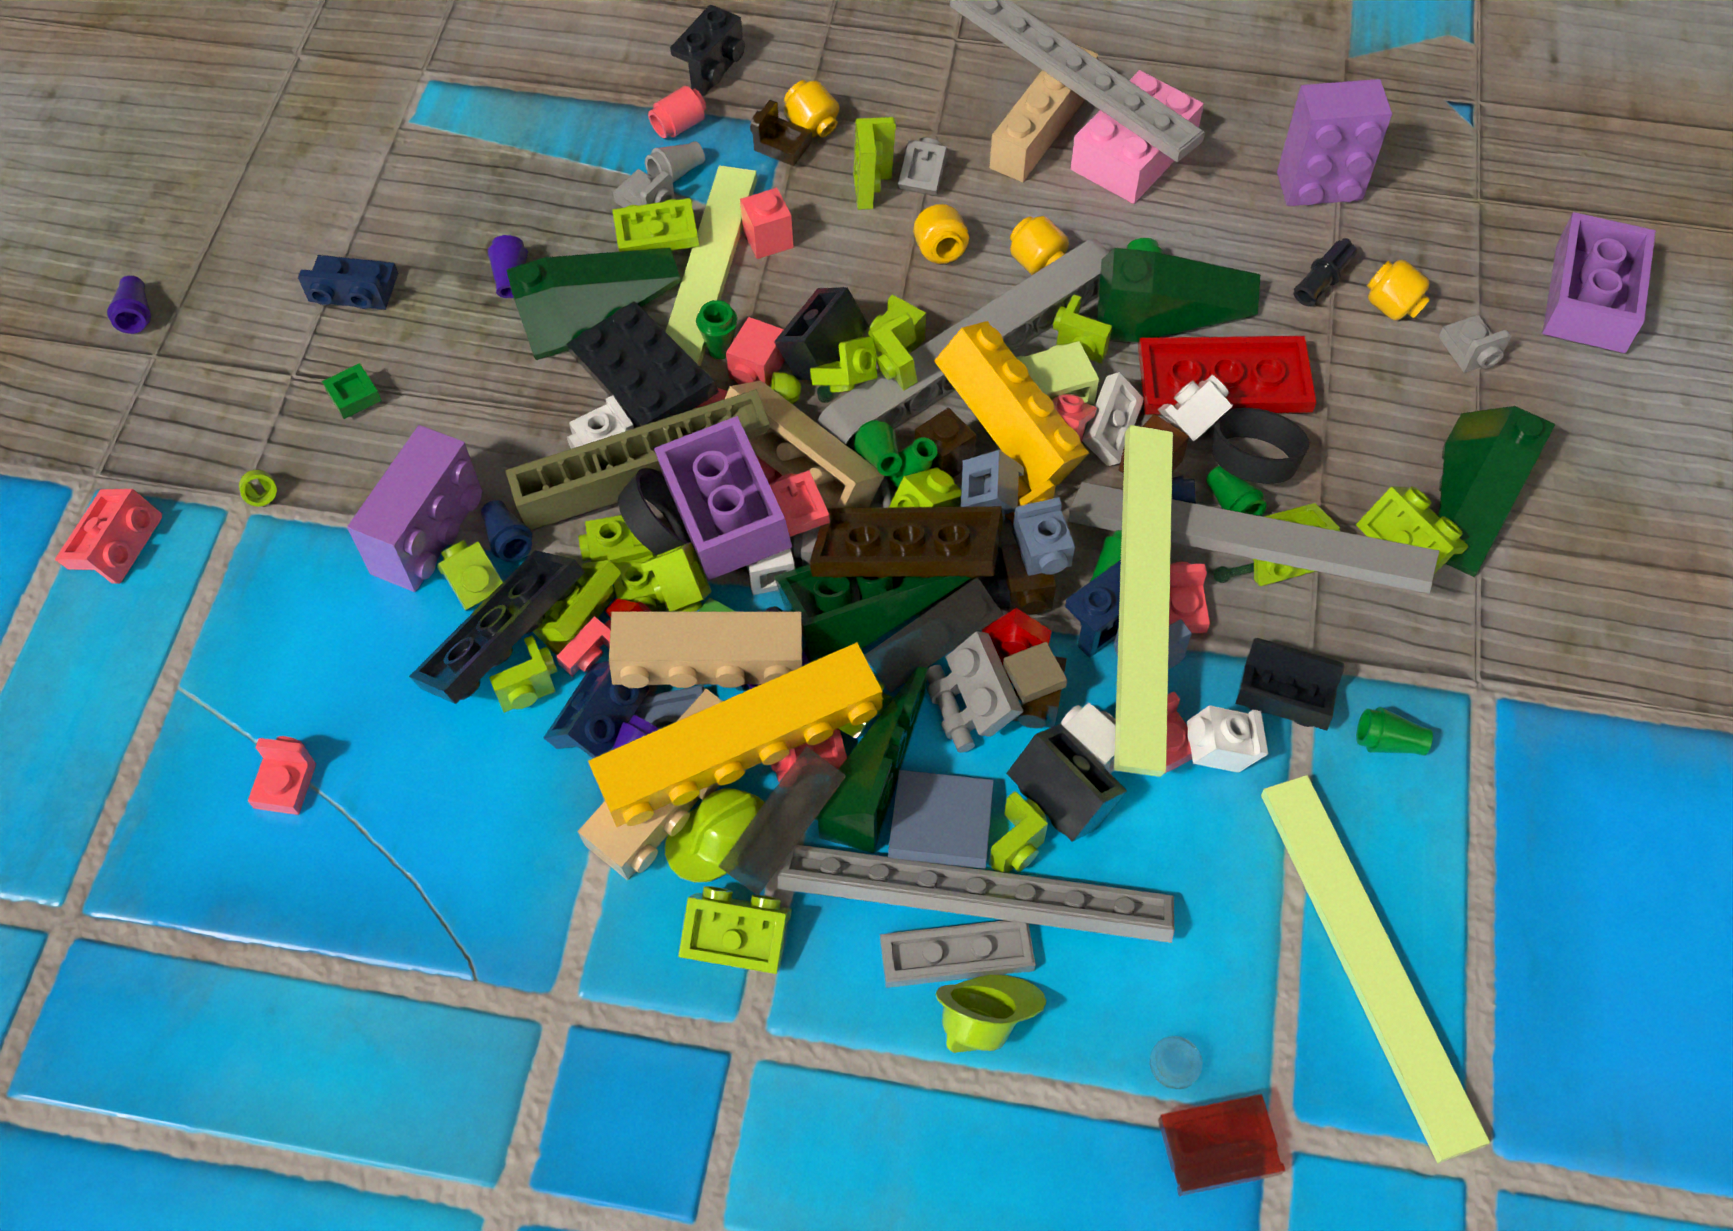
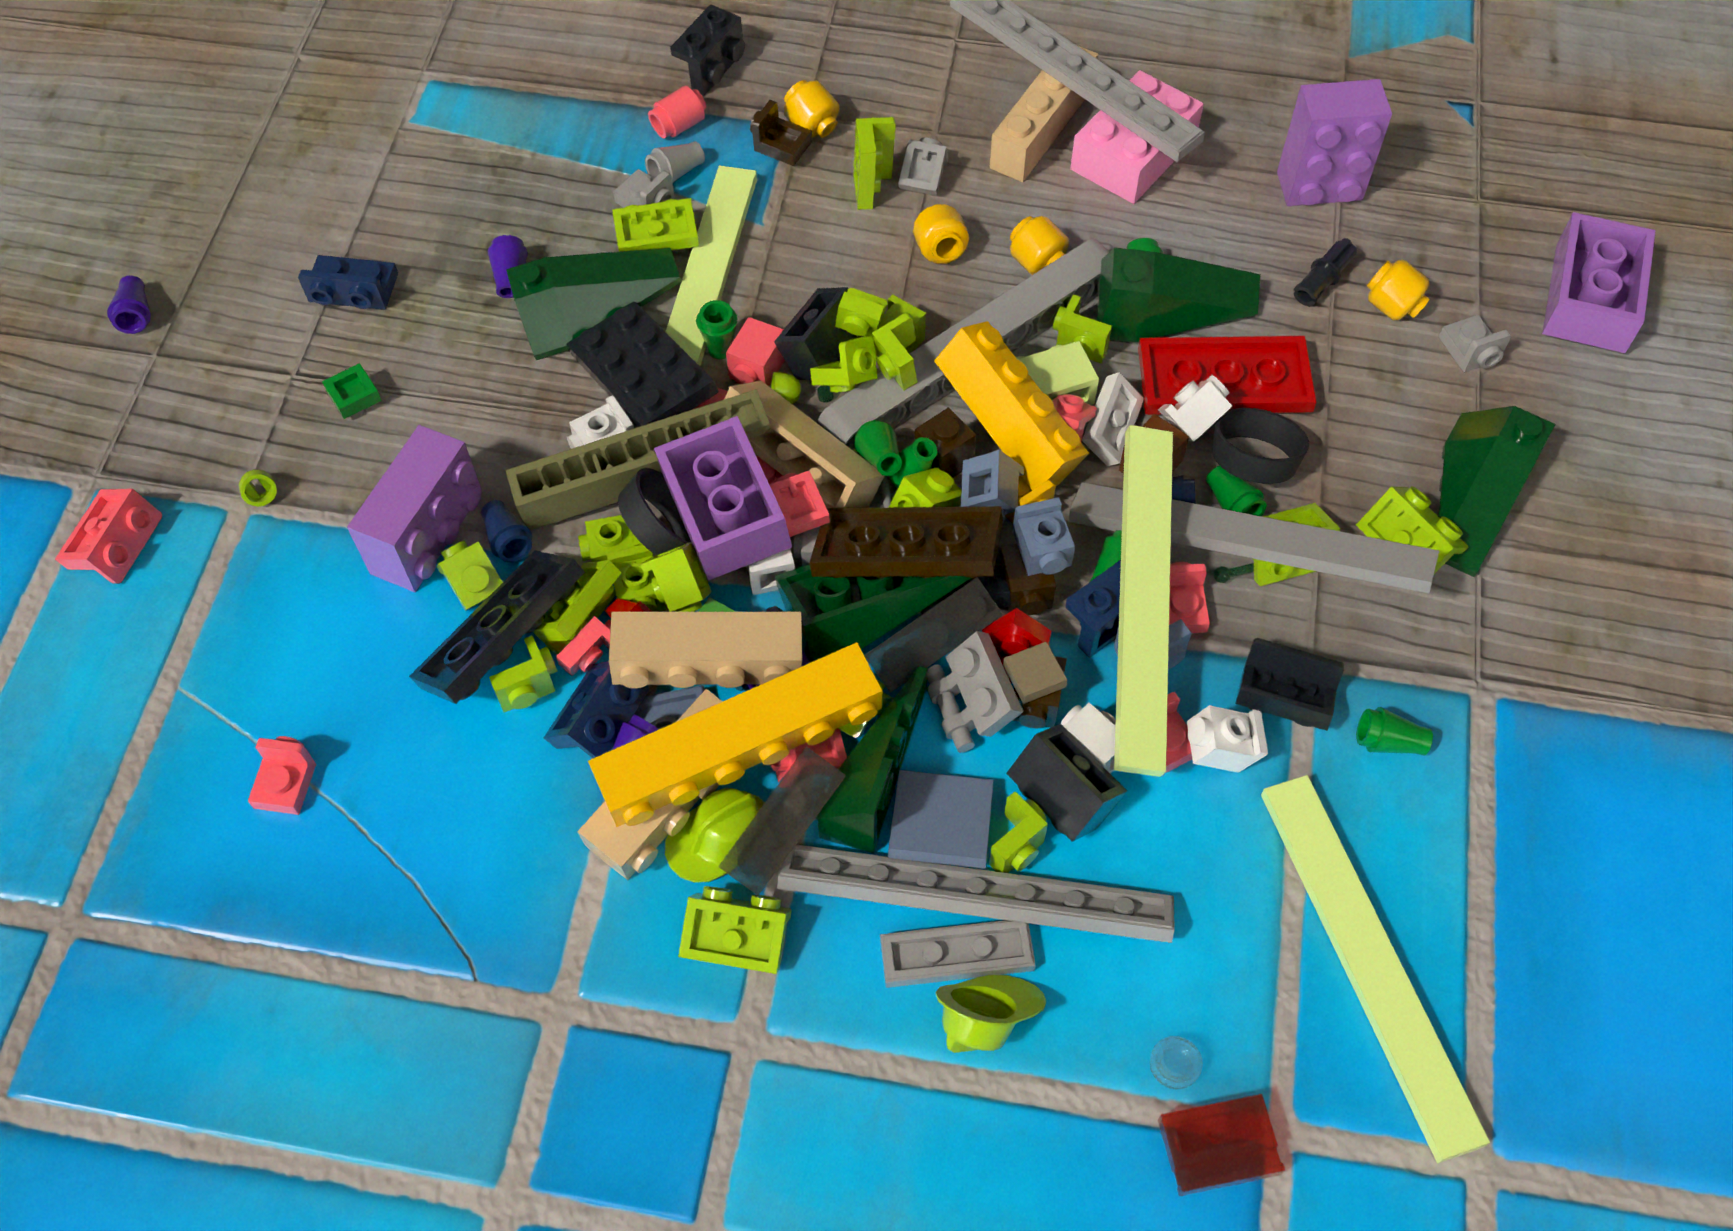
(767, 223): coral brick -> none
(860, 312): none -> lime bracket

